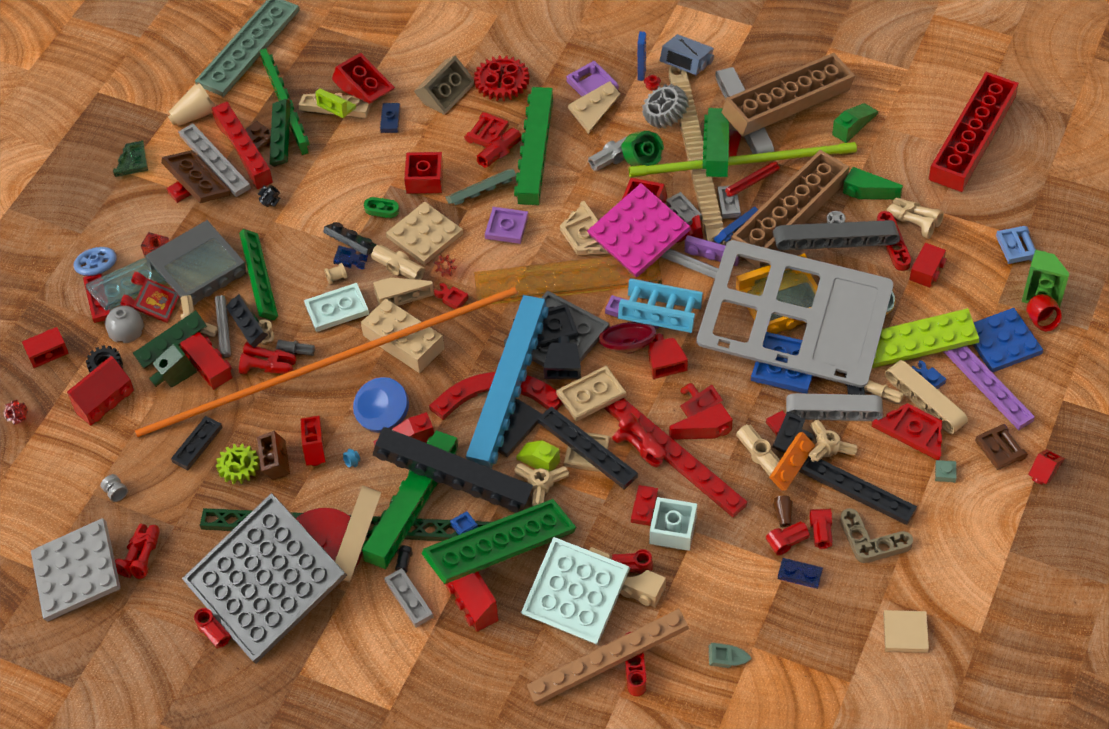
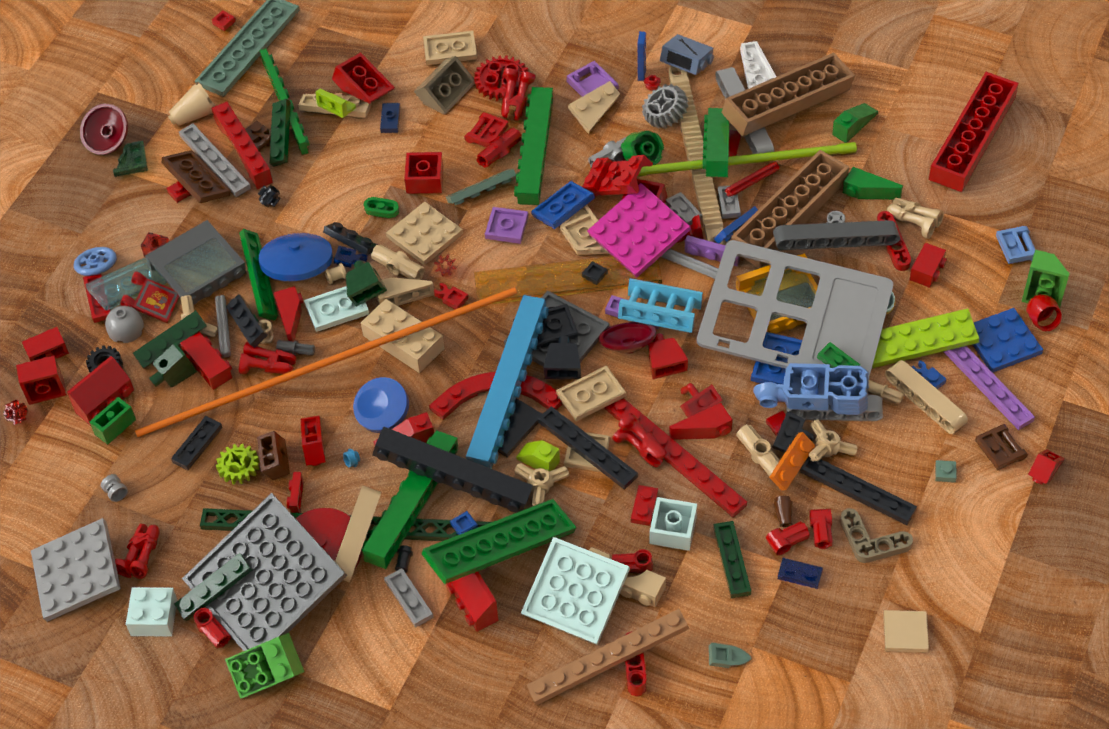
(41, 380): none -> red brick
(98, 124): none -> dark red dish
(112, 420): none -> green brick
(151, 612): none -> light aqua brick
(213, 586): none -> plate
(223, 20): none -> red plate
(264, 665): none -> bright green slope
(290, 310): none -> red slope
(295, 257): none -> blue dish
(296, 488): none -> red plate
(363, 283): none -> dark green torso
(448, 45): none -> tan plate
(519, 100): none -> red piece
(562, 204): none -> blue tile
(594, 273): none -> black tile
(615, 177): none -> red piece
(732, 559): none -> dark green plate
(755, 64): none -> white wing
(818, 388): none -> medium blue brick
(834, 356): none -> green plate
(913, 429): red wing -> none

